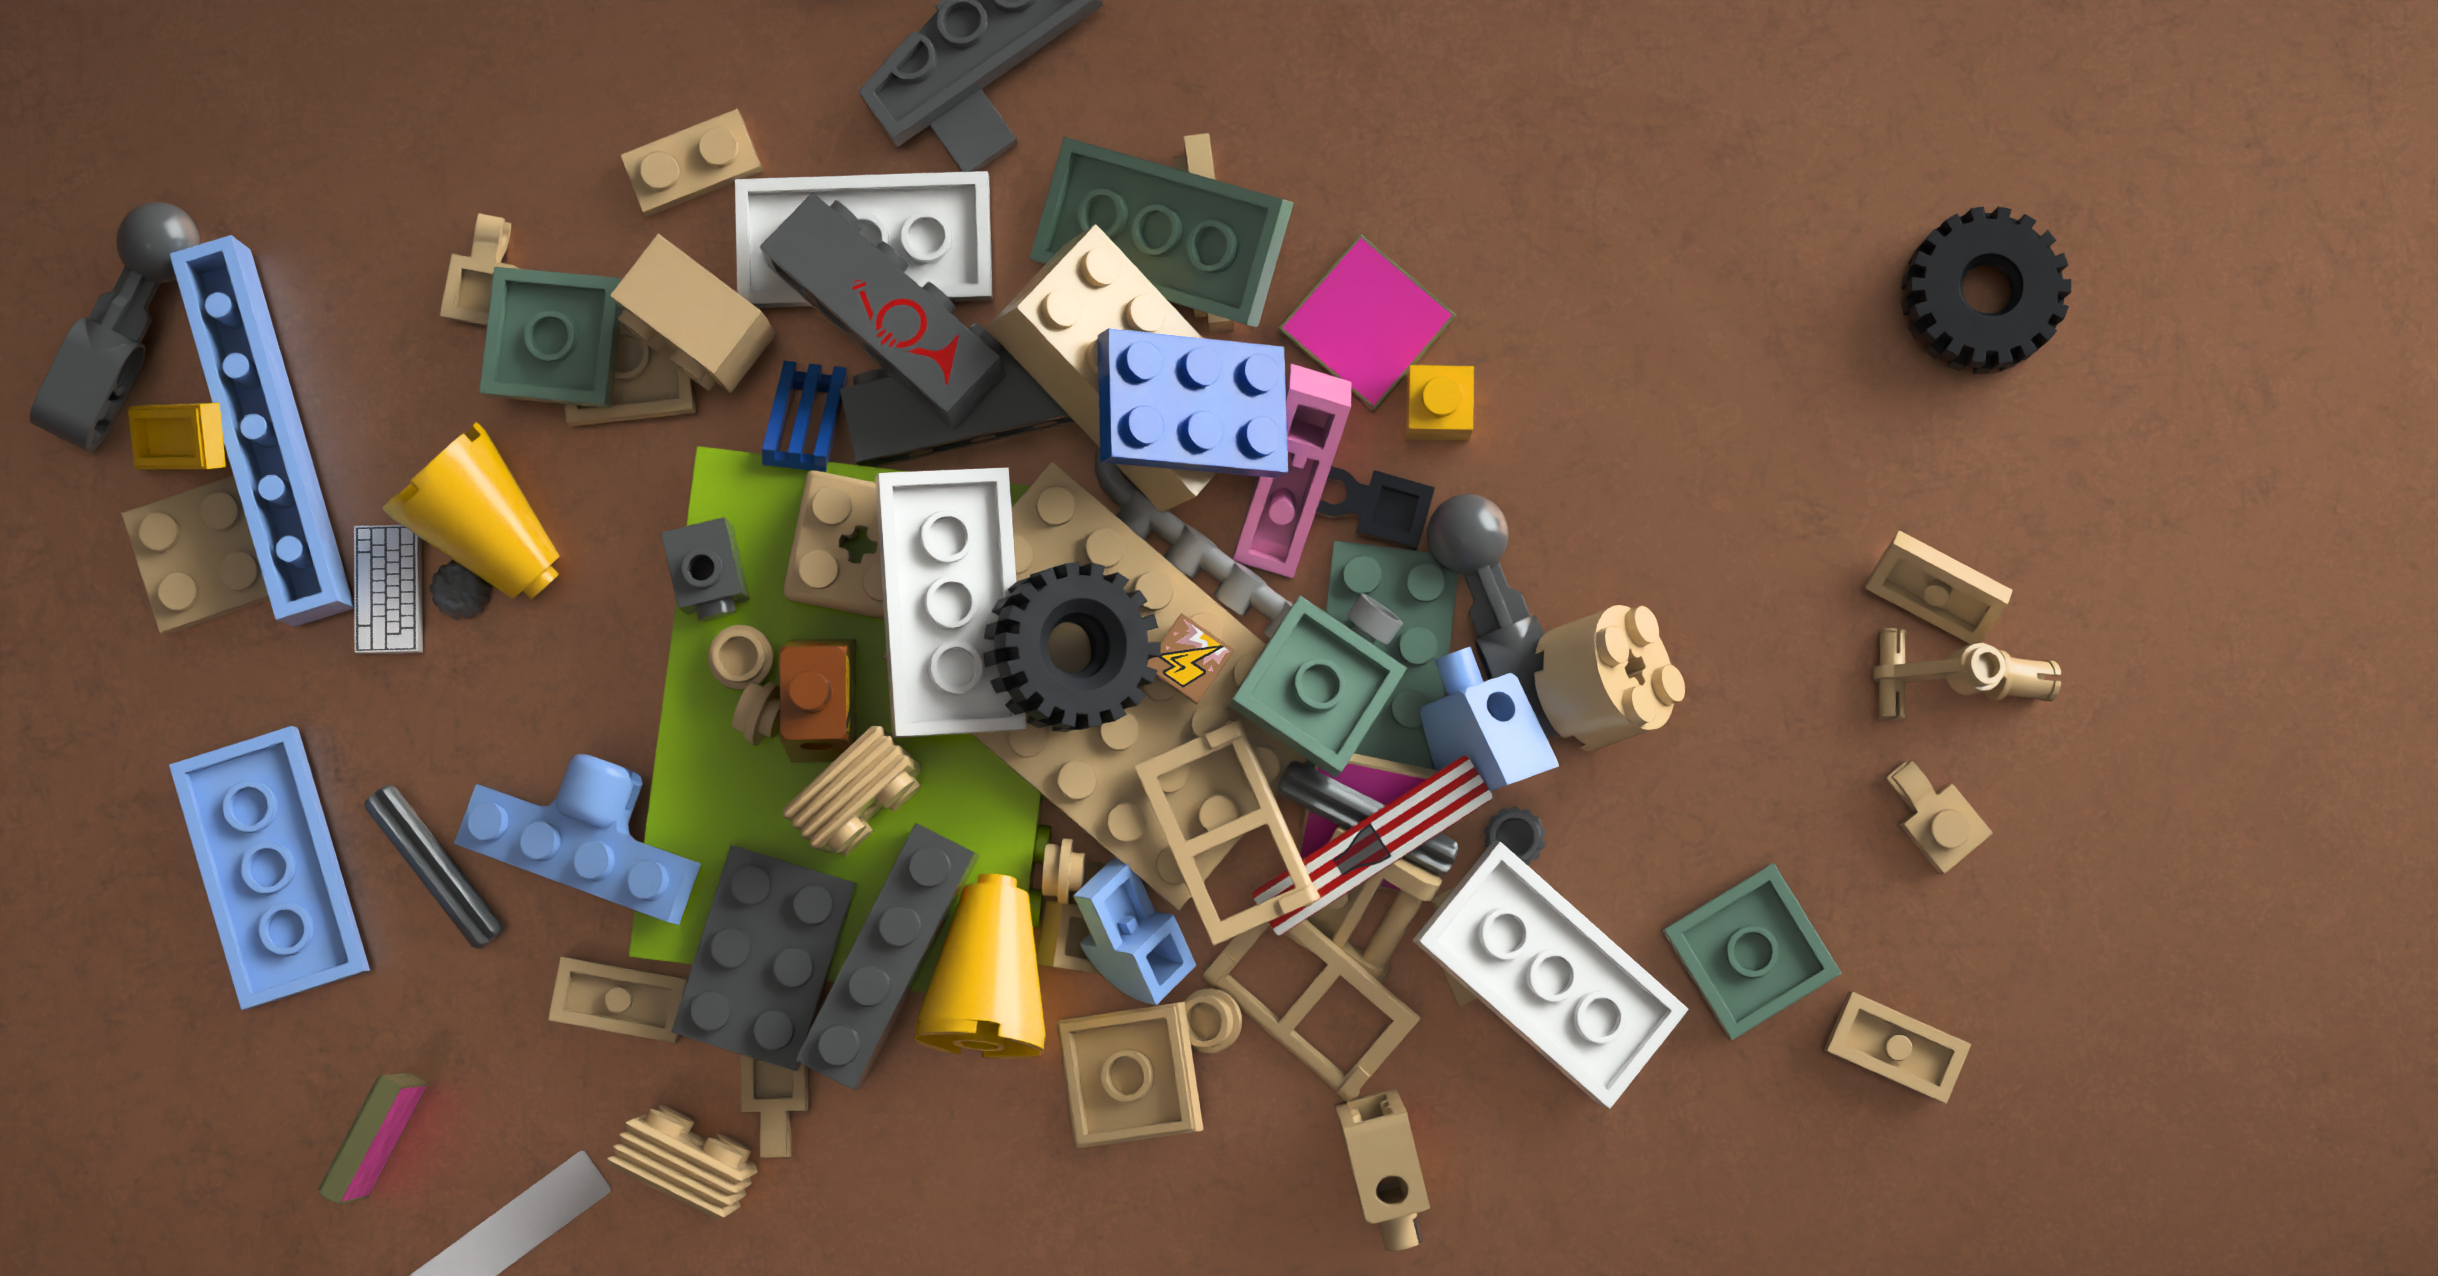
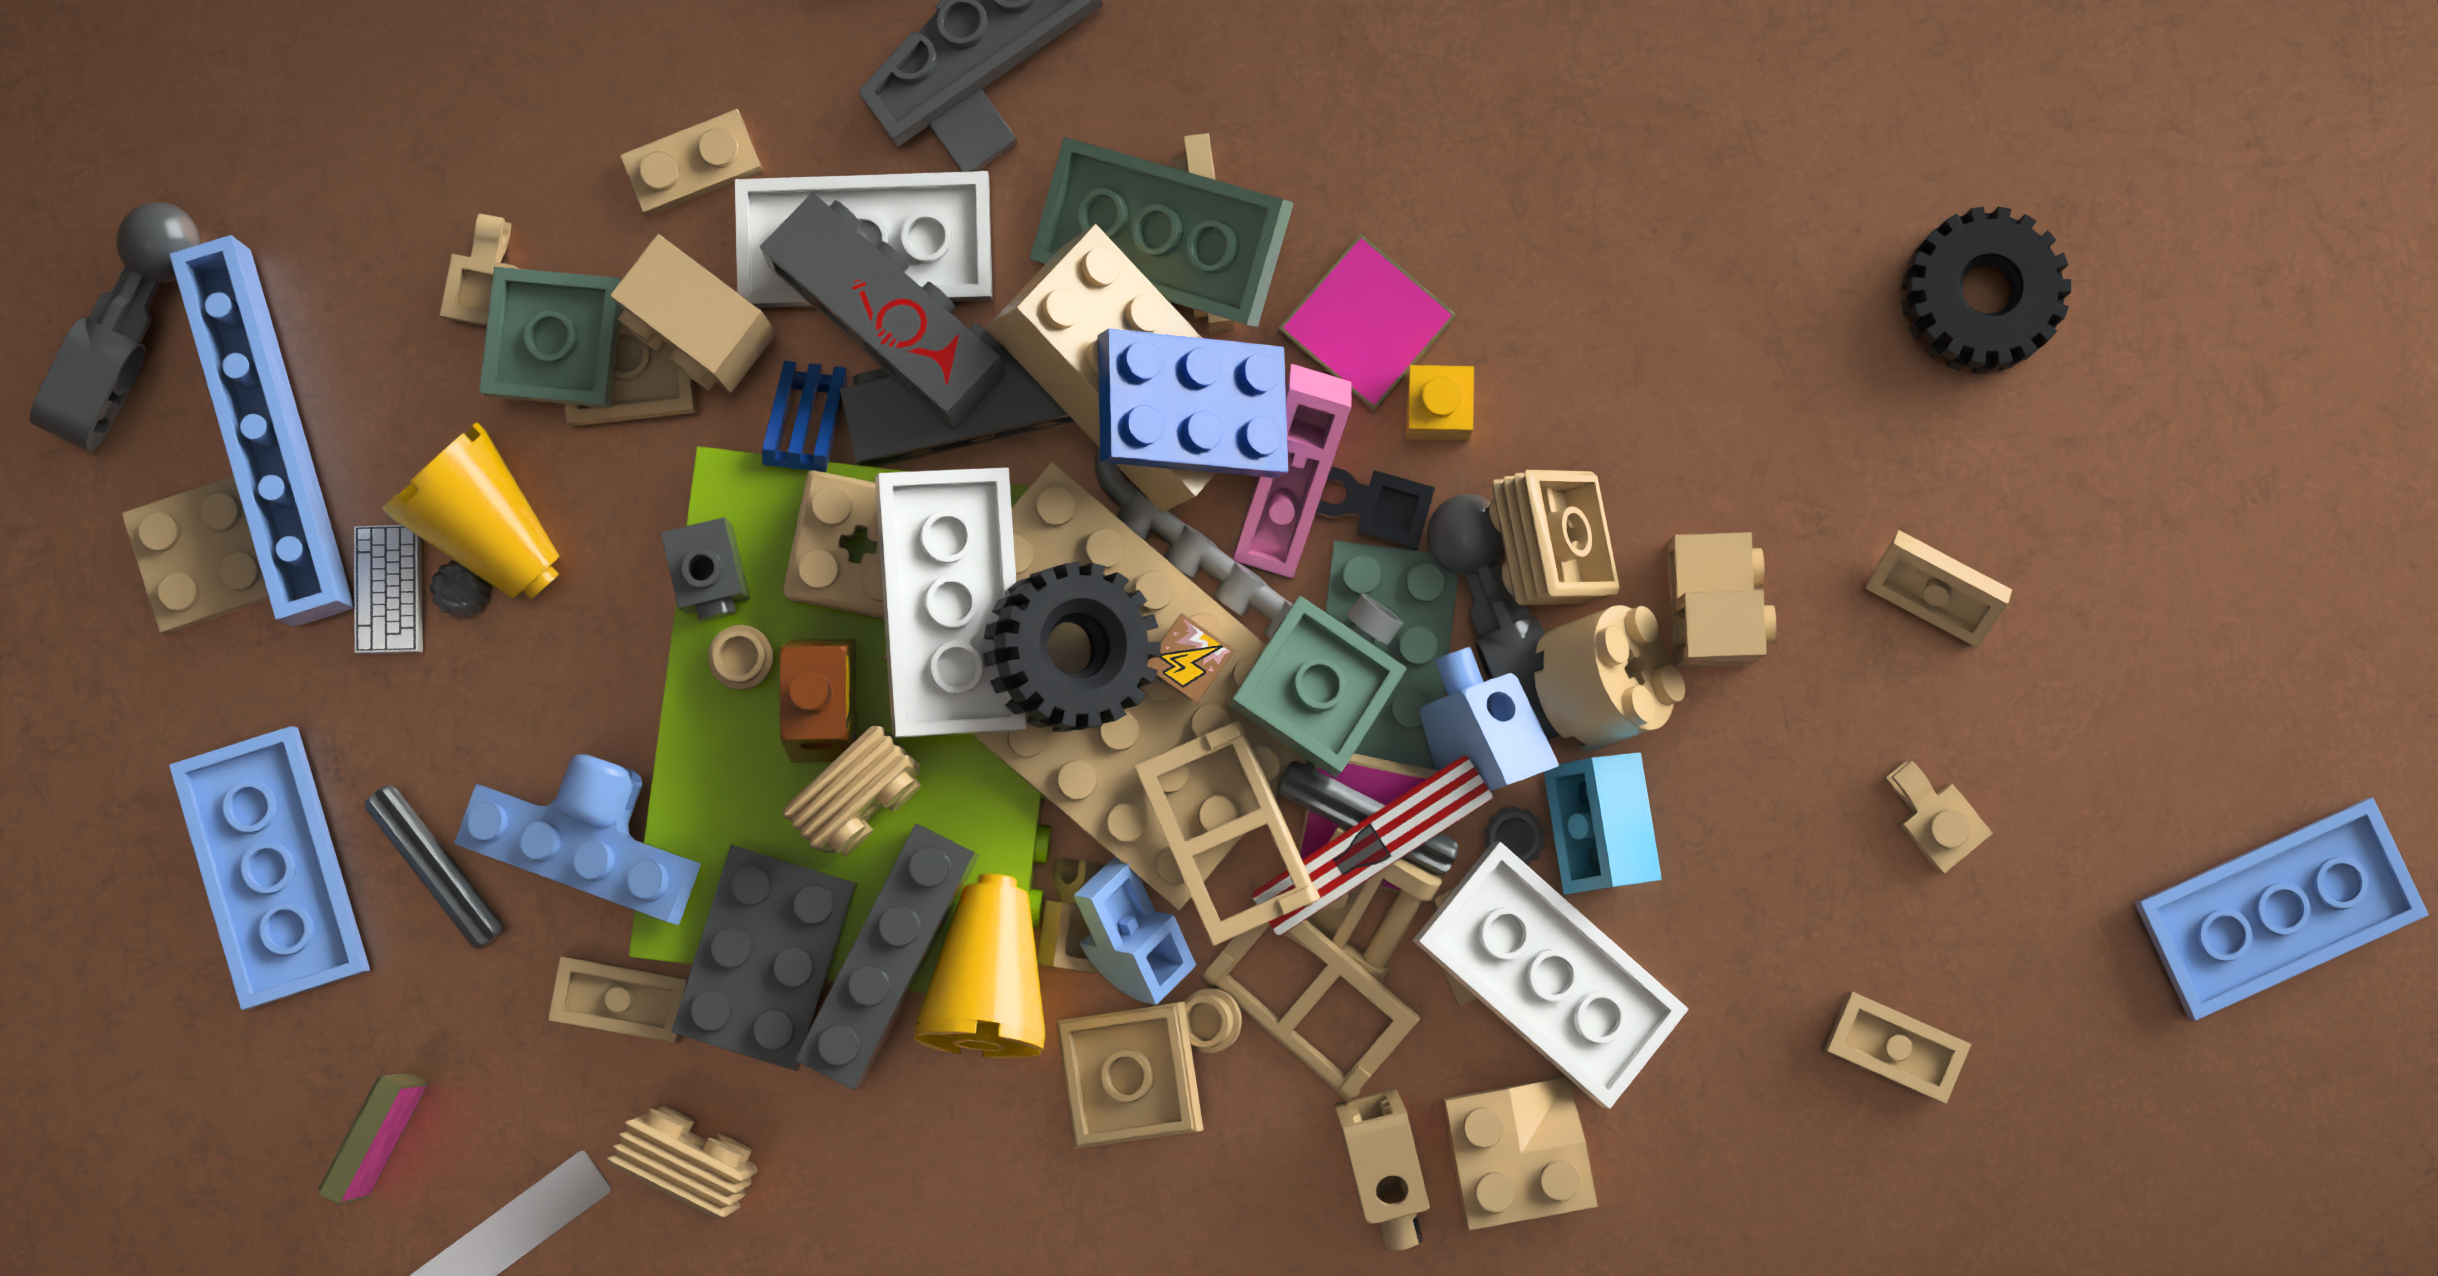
(177, 436): yellow tile -> none
(758, 712): tan plate -> none
(773, 1094): tan plate -> none
(1062, 870): tan plate -> none
(1518, 1153): none -> tan slope
(1553, 537): none -> tan brick
(1602, 823): none -> medium azure brick
(1714, 601): none -> tan brick
(1751, 951): sand green plate -> none
(1967, 670): tan pin -> none
(2281, 909): none -> light blue plate

